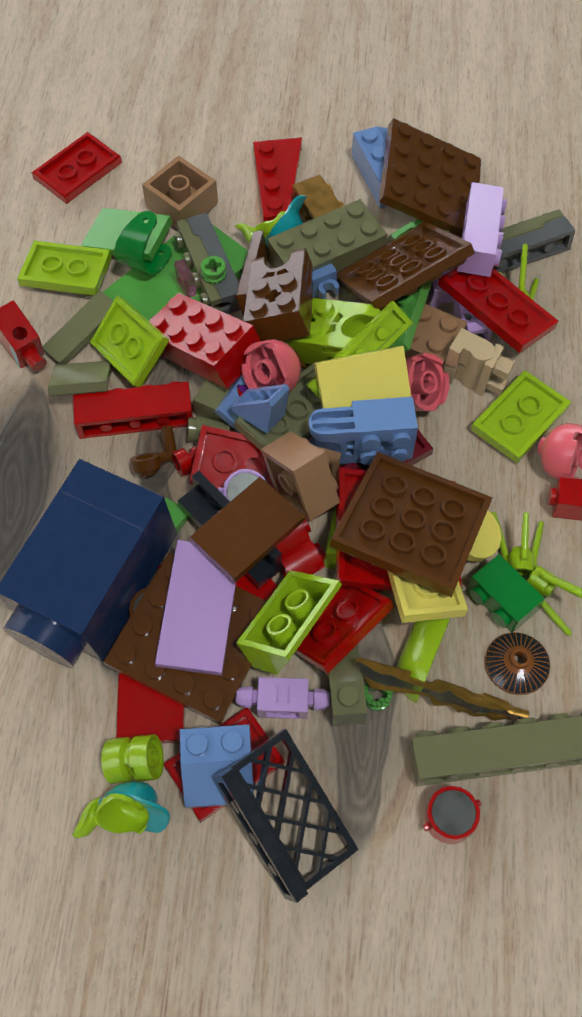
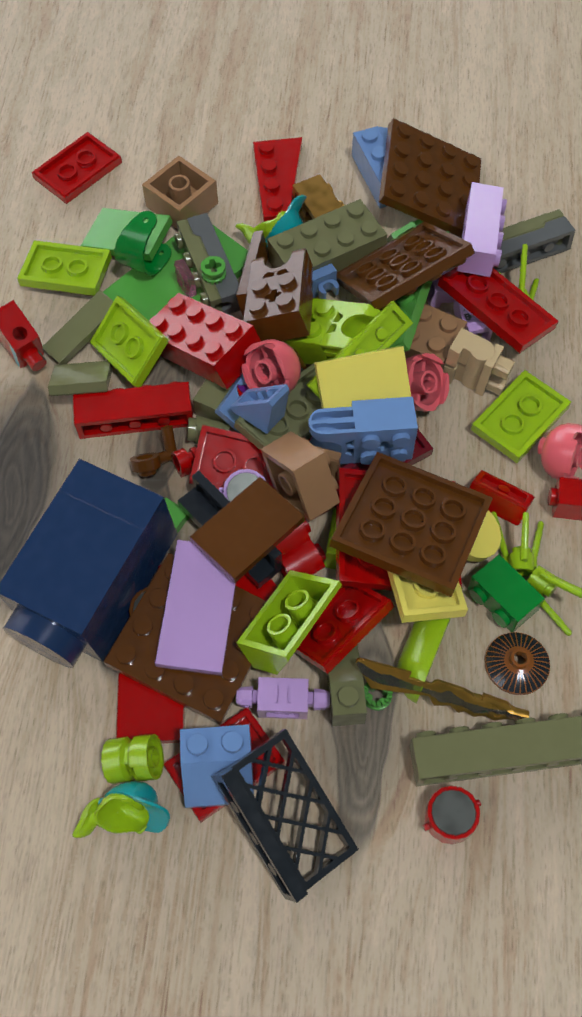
(507, 501): none -> red slope

